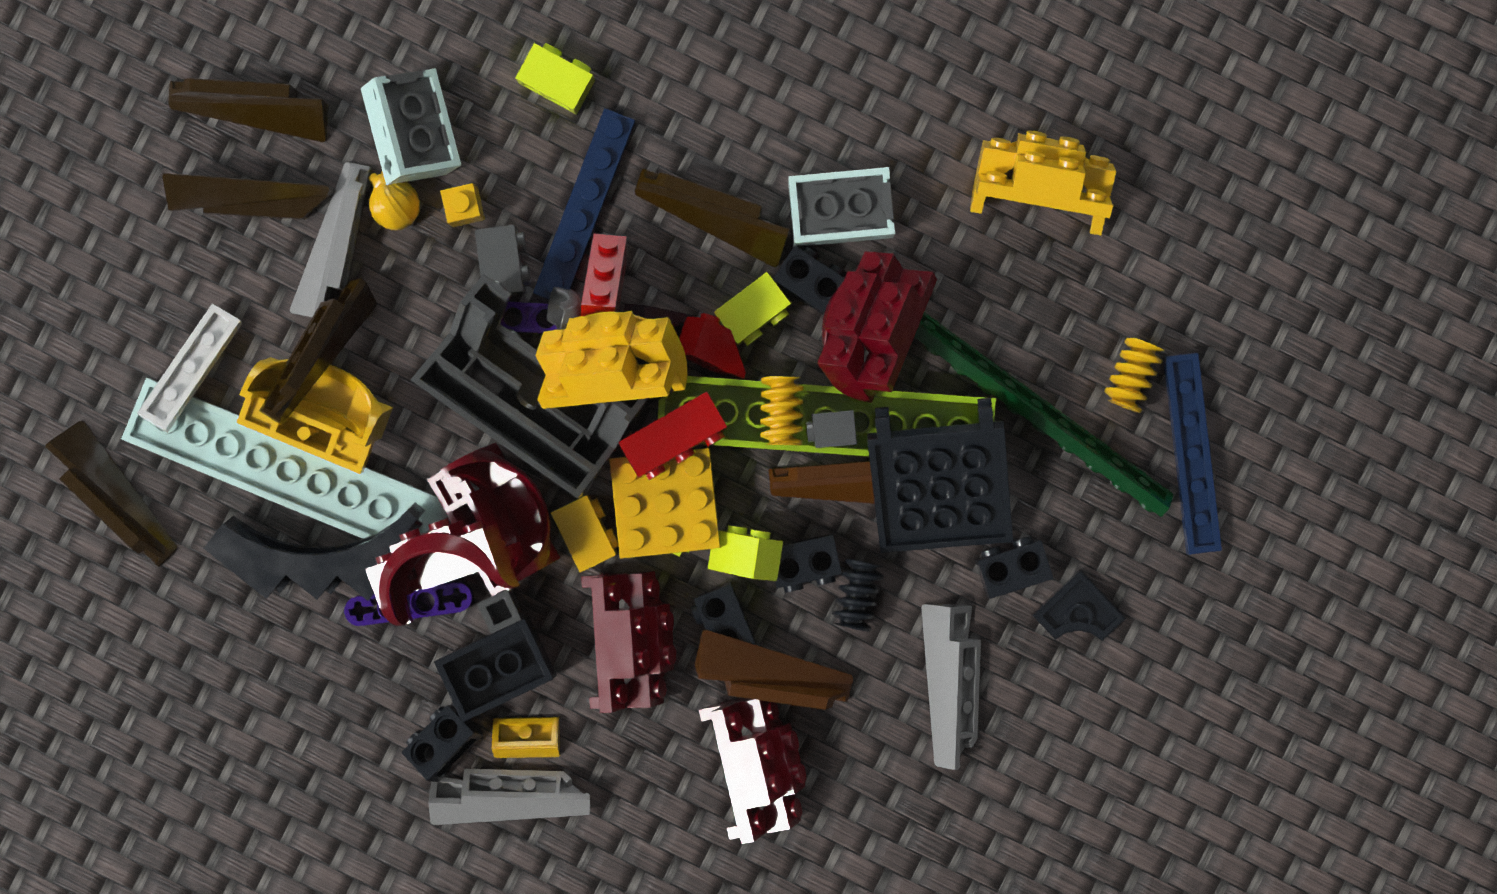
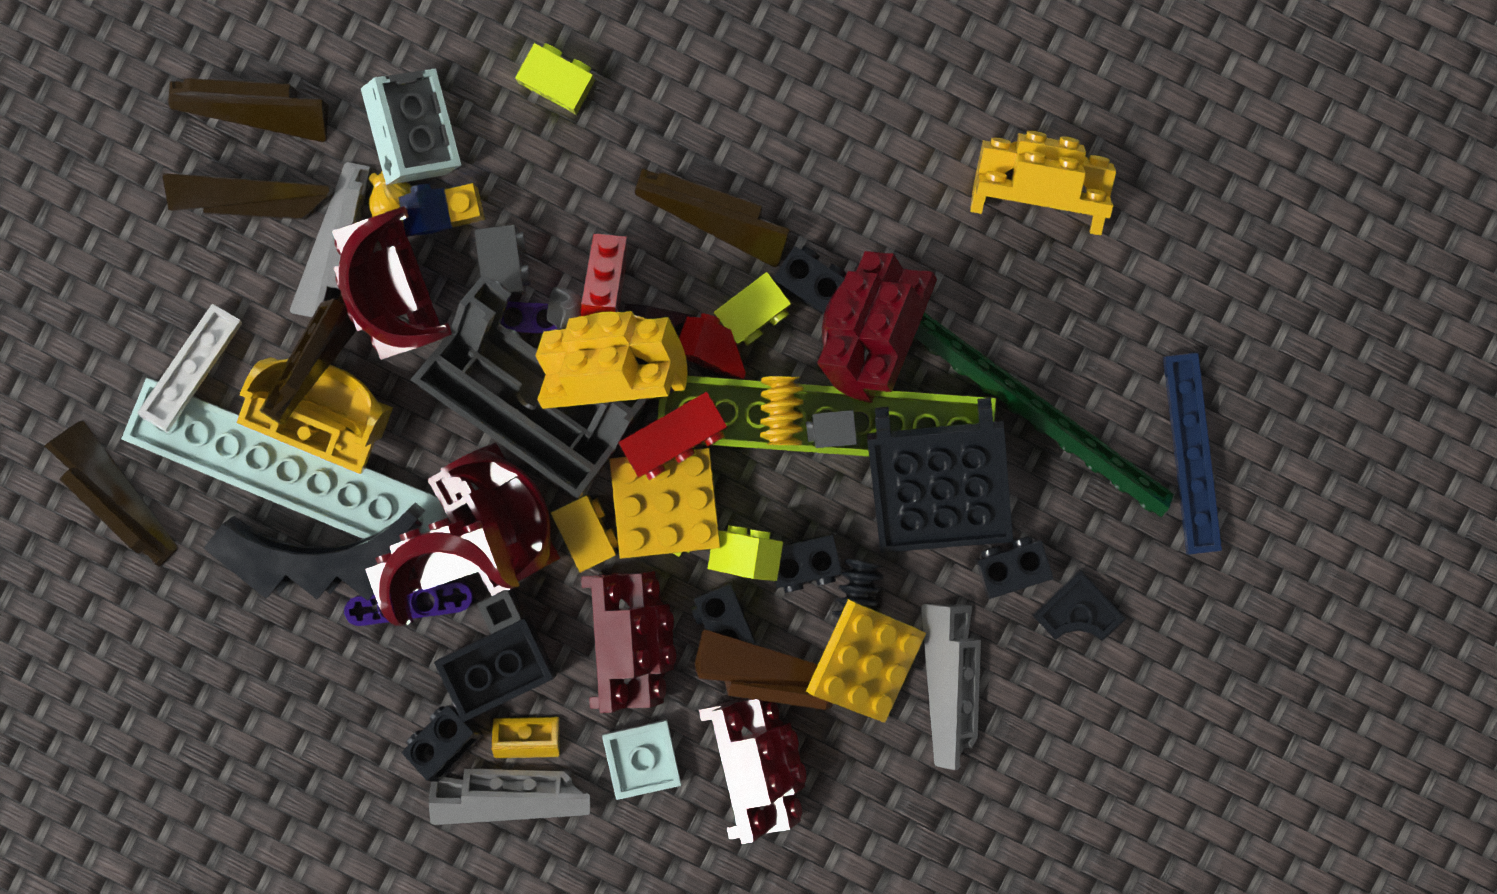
(385, 285): none -> dark red piece
(426, 211): none -> clear blue brick
(585, 203): dark blue plate -> none
(641, 759): none -> light aqua plate
(825, 482): reddish brown wedge -> none
(841, 207): dark grey piece -> none
(866, 661): none -> yellow plate
(1133, 374): yellow piece -> none

